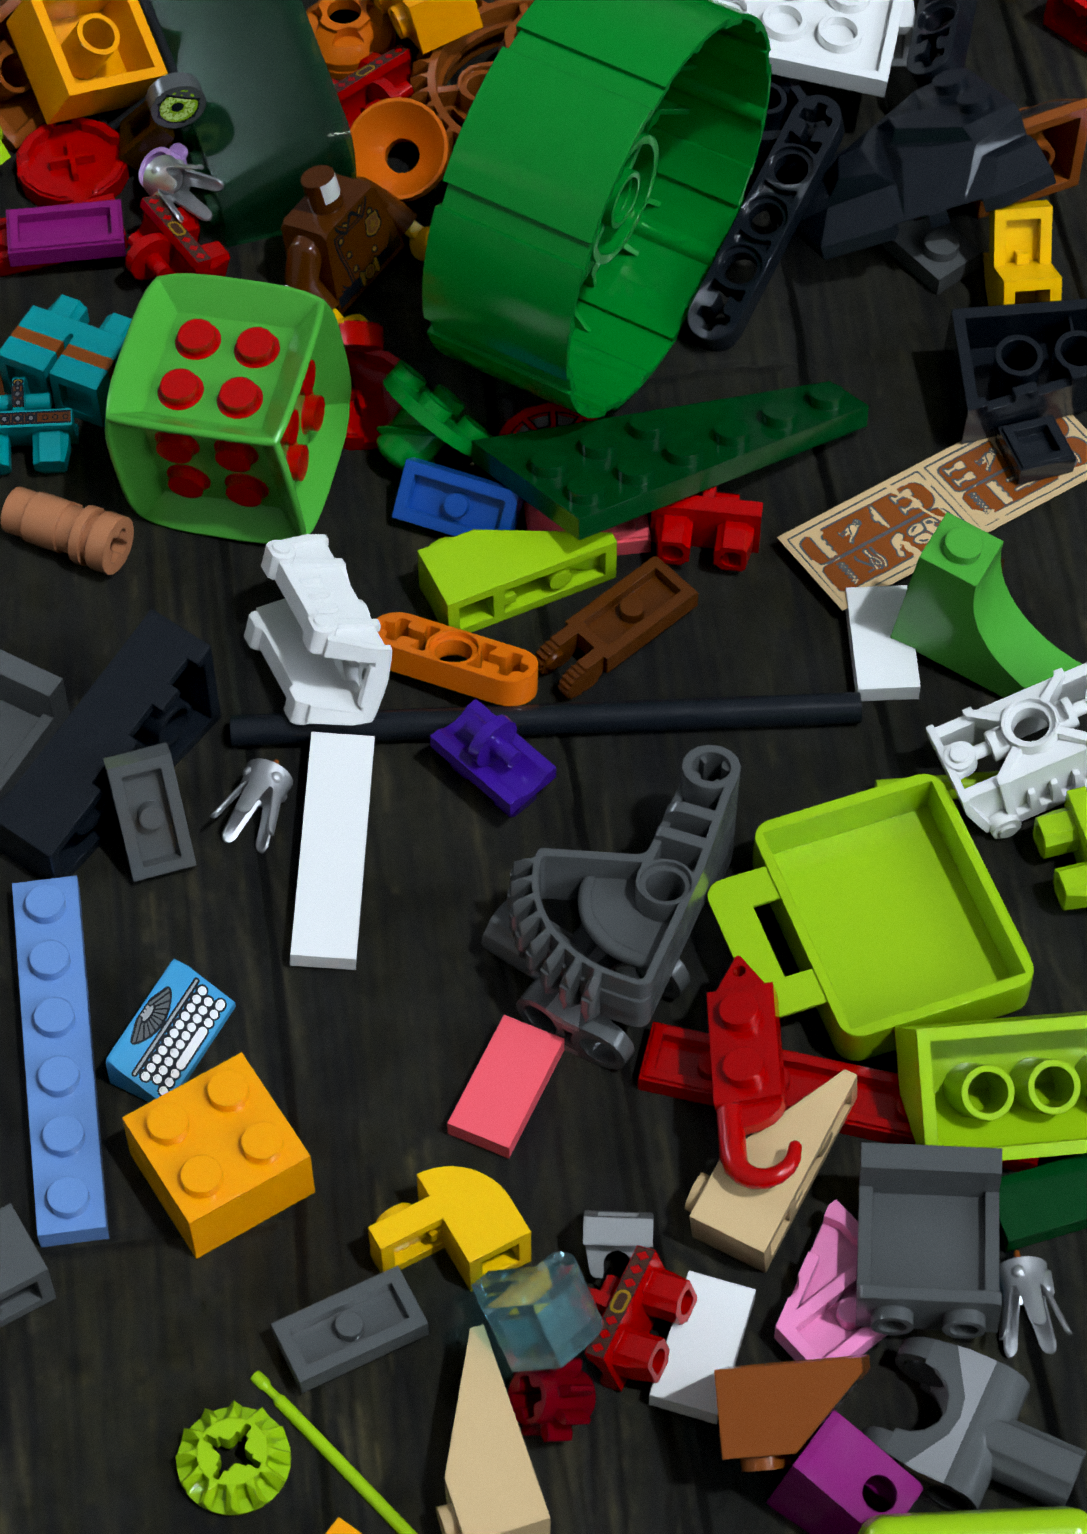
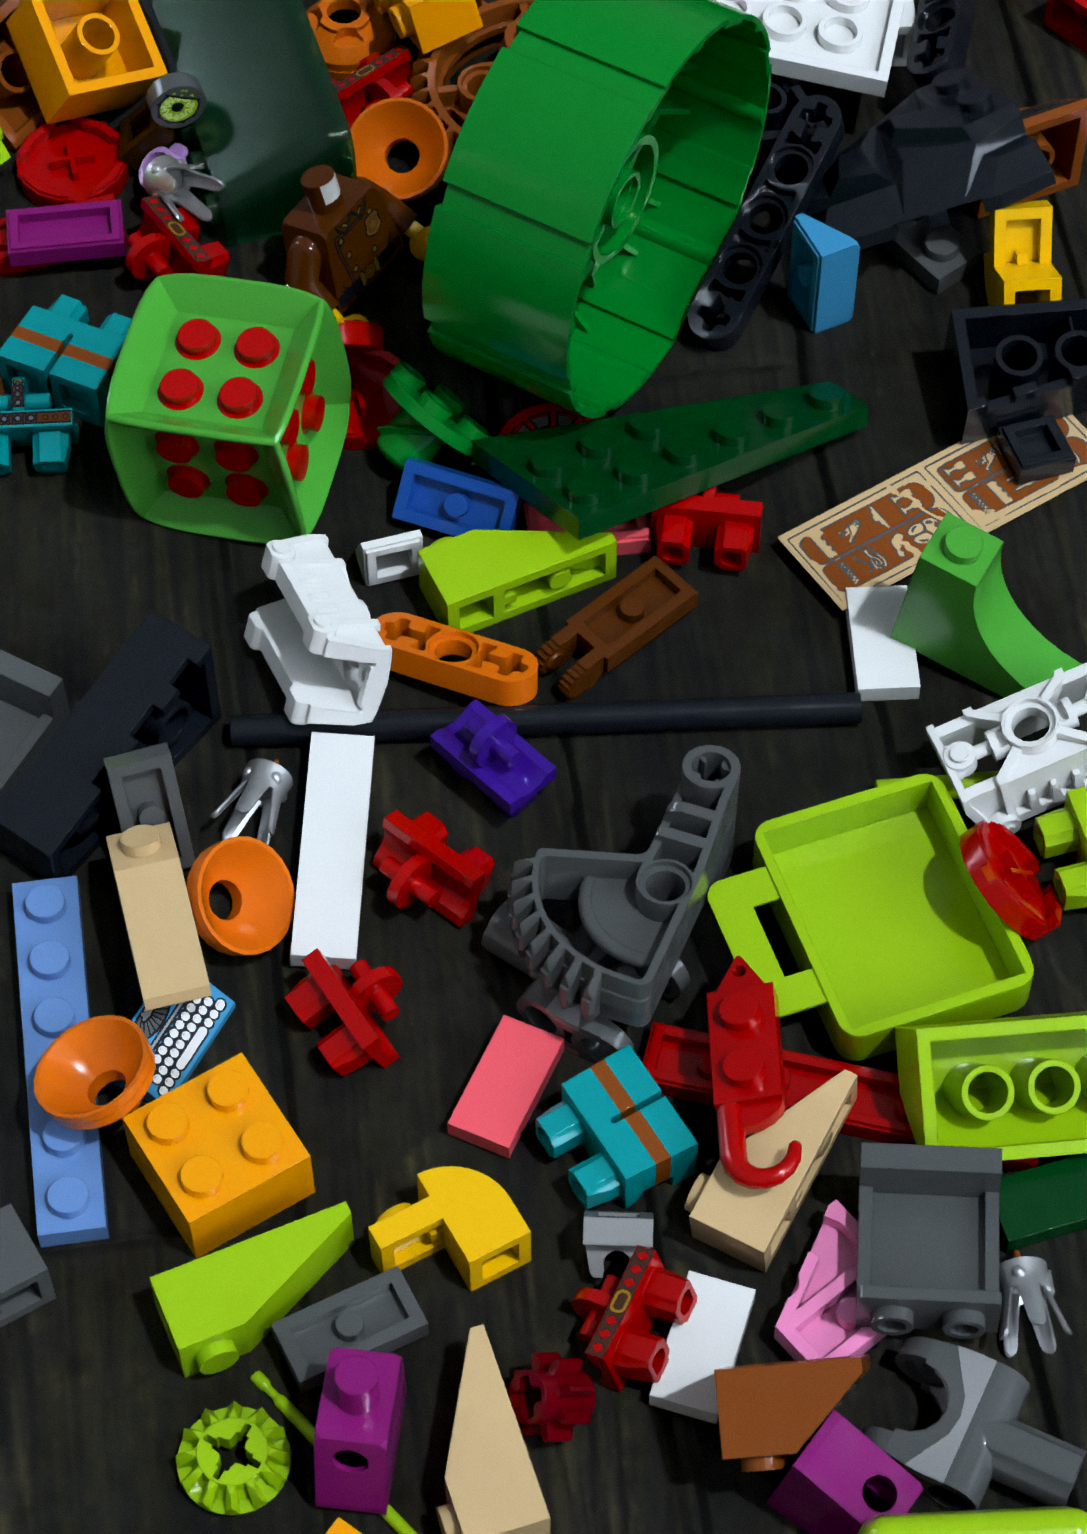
(62, 526): nougat axle -> none
(86, 1061): none -> orange piece
(158, 916): none -> tan slope
(231, 1297): none -> lime slope
(259, 893): none -> orange piece
(330, 991): none -> red hips
(362, 1414): none -> magenta torso
(389, 557): none -> white slope
(429, 870): none -> red hips
(540, 1312): clear light blue brick -> none
(624, 1129): none -> teal hips
(822, 273): none -> dark azure slope
(1007, 880): none -> red tile

